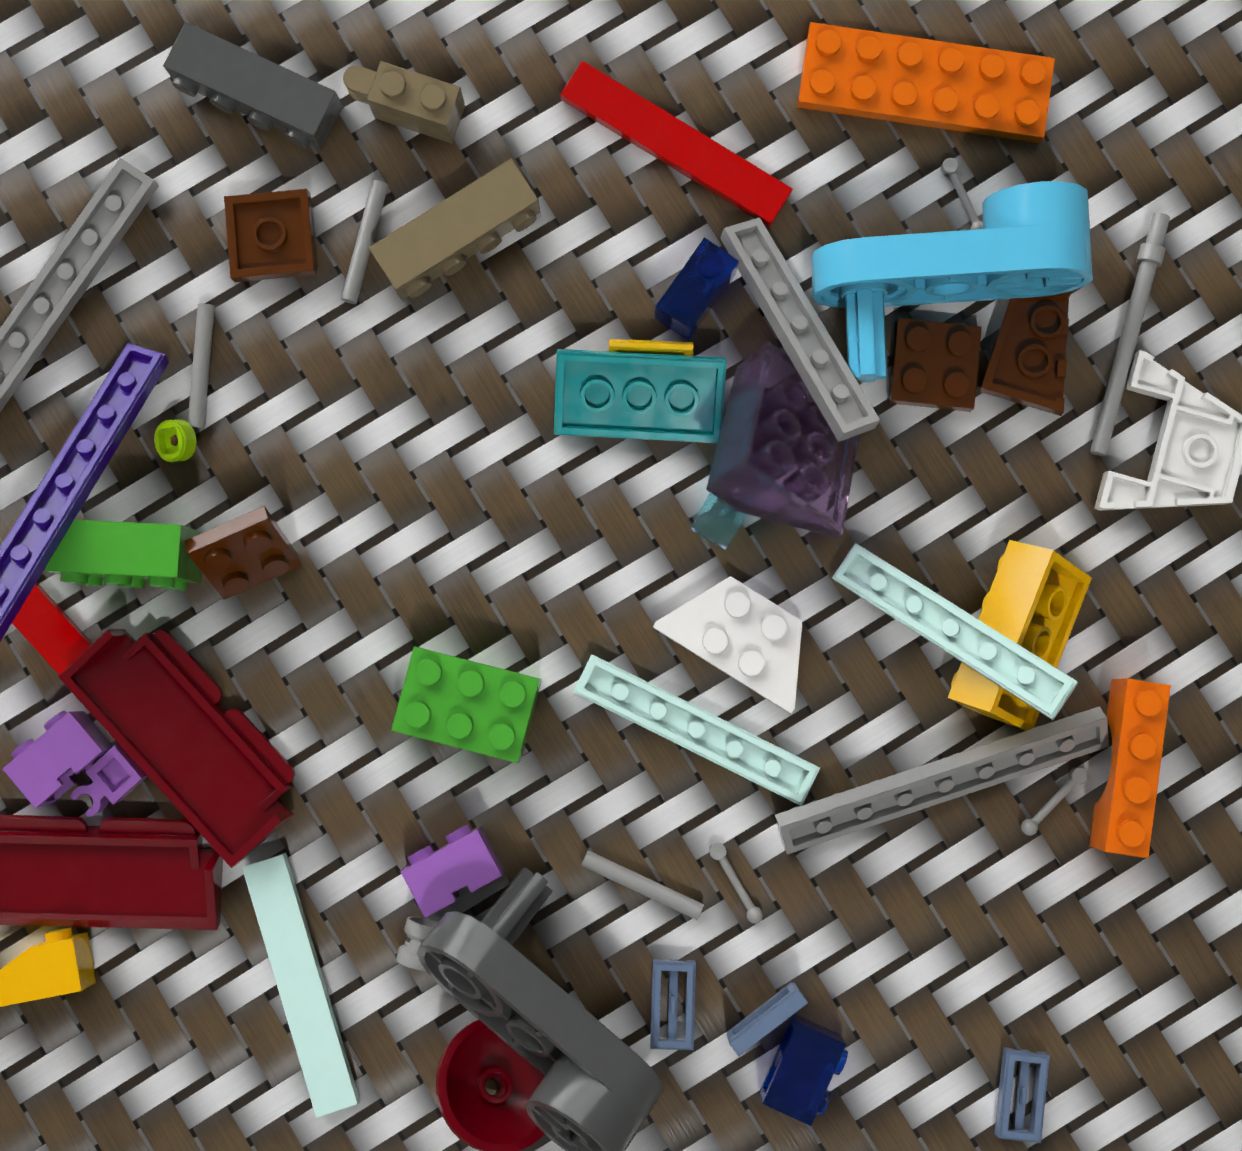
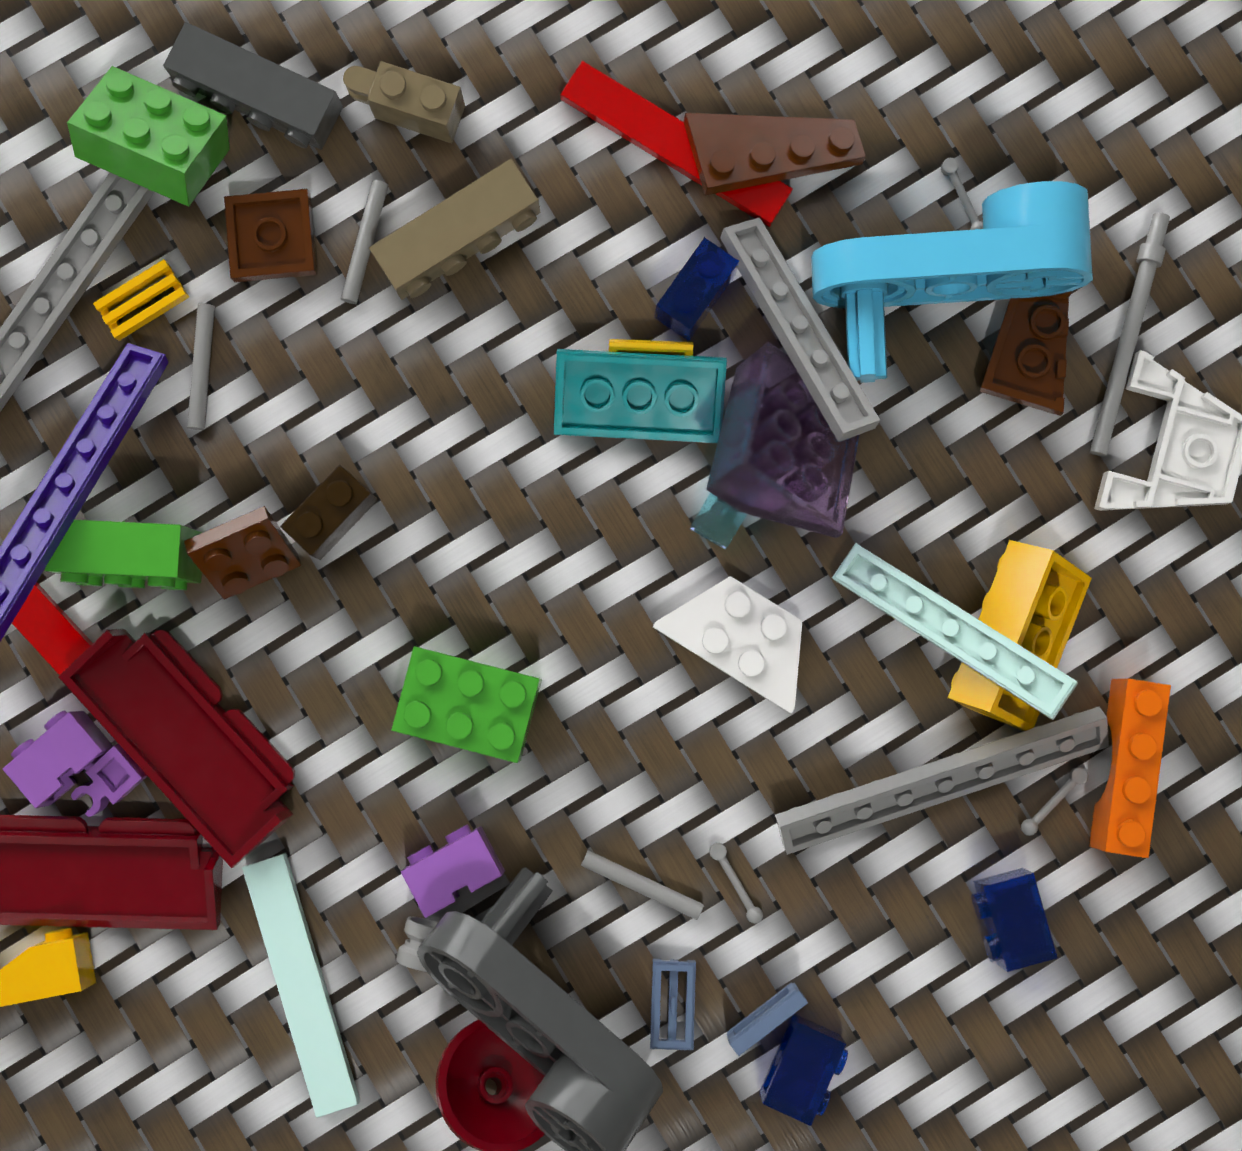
(132, 287): none -> yellow tile
(149, 135): none -> bright green brick
(175, 440): lime tile -> none
(329, 512): none -> dark brown brick
(696, 730): light aqua tile -> none
(760, 150): none -> reddish brown wing
(926, 82): orange plate -> none
(934, 364): reddish brown plate -> none
(1013, 919): none -> clear blue brick
(1024, 1057): sand blue tile -> none

